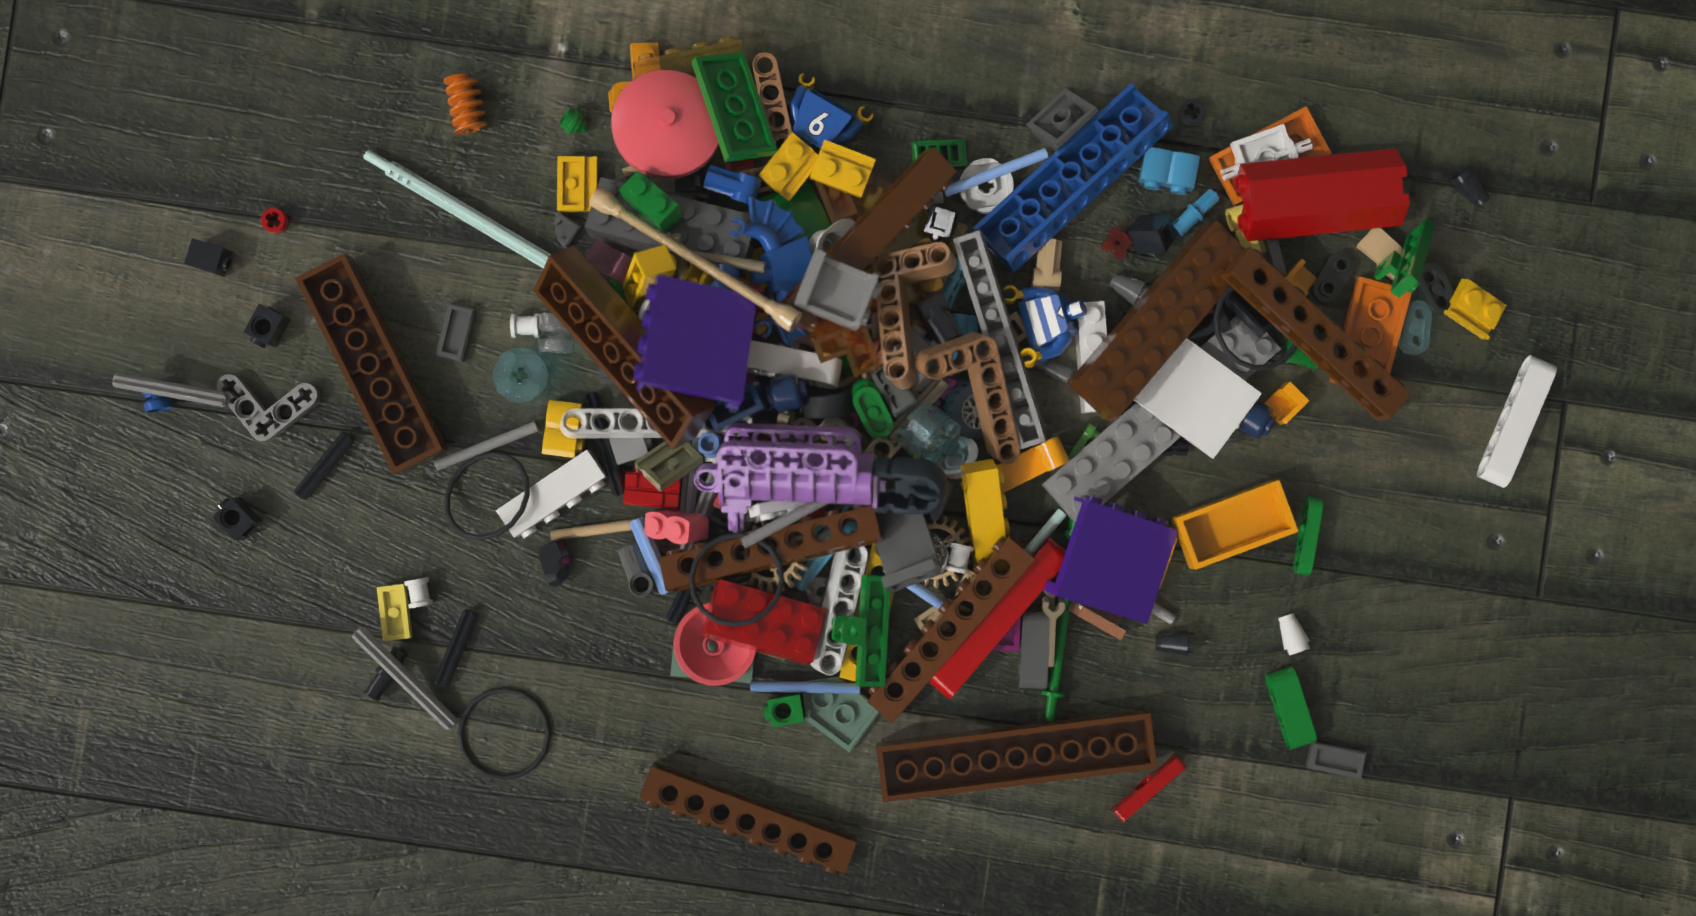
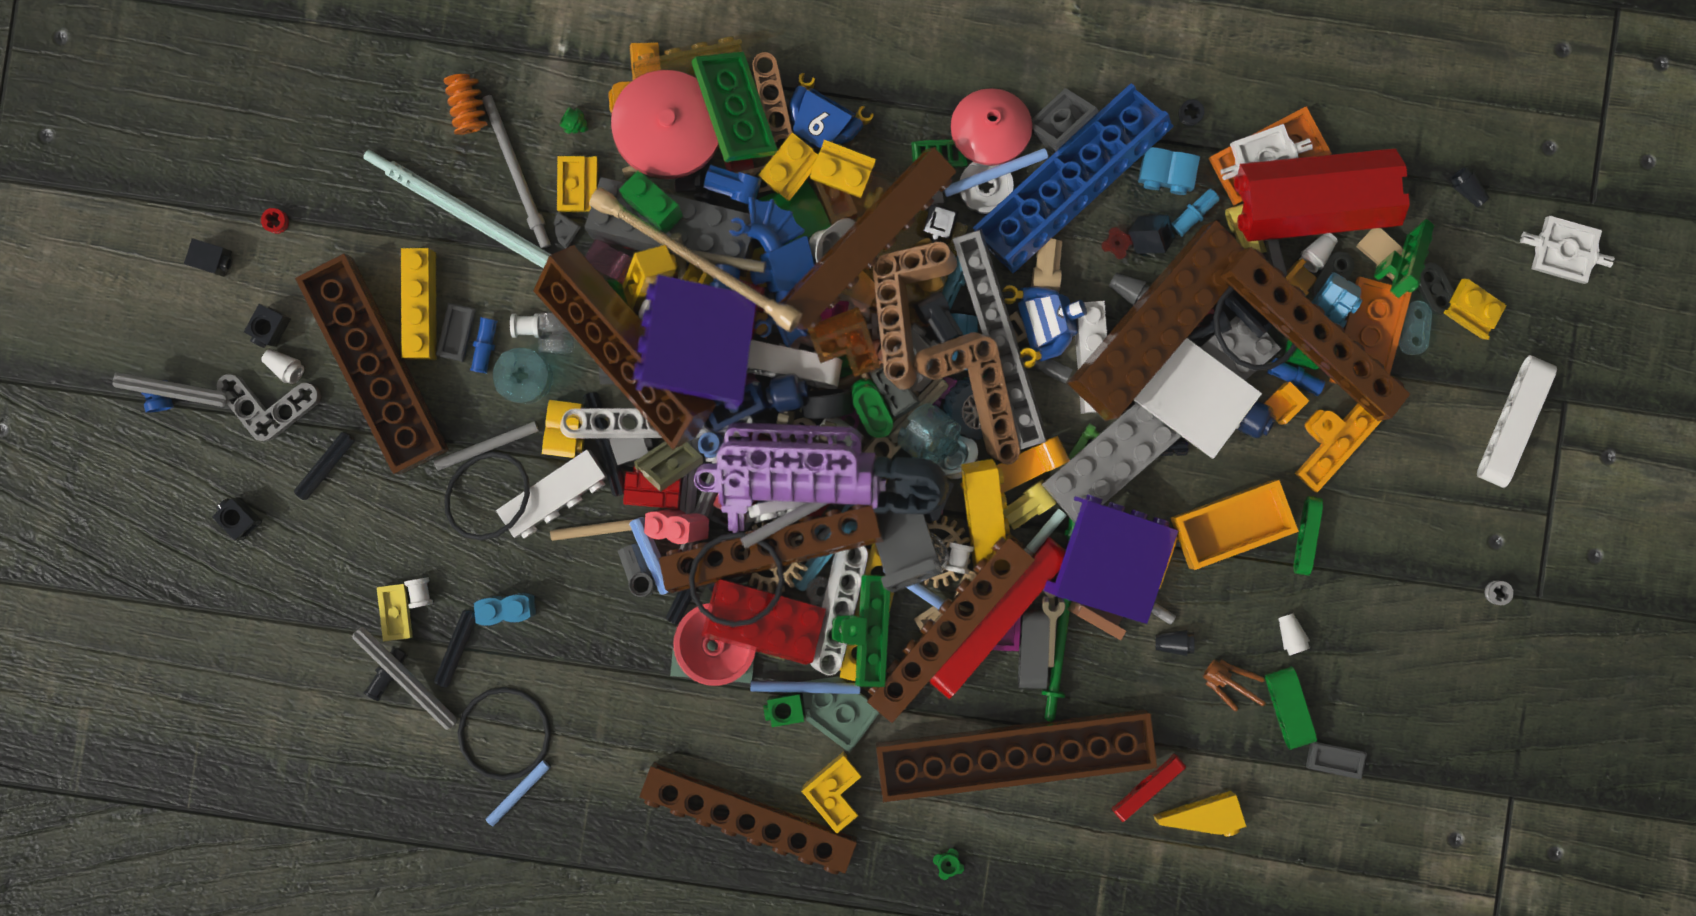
(283, 366): none -> white cone
(418, 304): none -> yellow brick
(483, 345): none -> blue pin
(499, 609): none -> dark azure brick
(518, 792): none -> light blue bar
(535, 219): none -> light grey bar
(555, 562): black rock -> none
(826, 792): none -> yellow panel
(837, 291): light grey panel -> none
(948, 871): none -> green plate
(987, 140): none -> coral dish
(1034, 501): none -> light yellow piece
(1211, 815): none -> yellow slope
(1218, 674): none -> dark orange plant
(1298, 377): none -> blue pin
(1318, 252): none -> white cone
(1338, 299): none -> dark azure brick
(1338, 442): none -> light orange plate
(1507, 590): none -> light grey bush
(1567, 249): none -> white plate

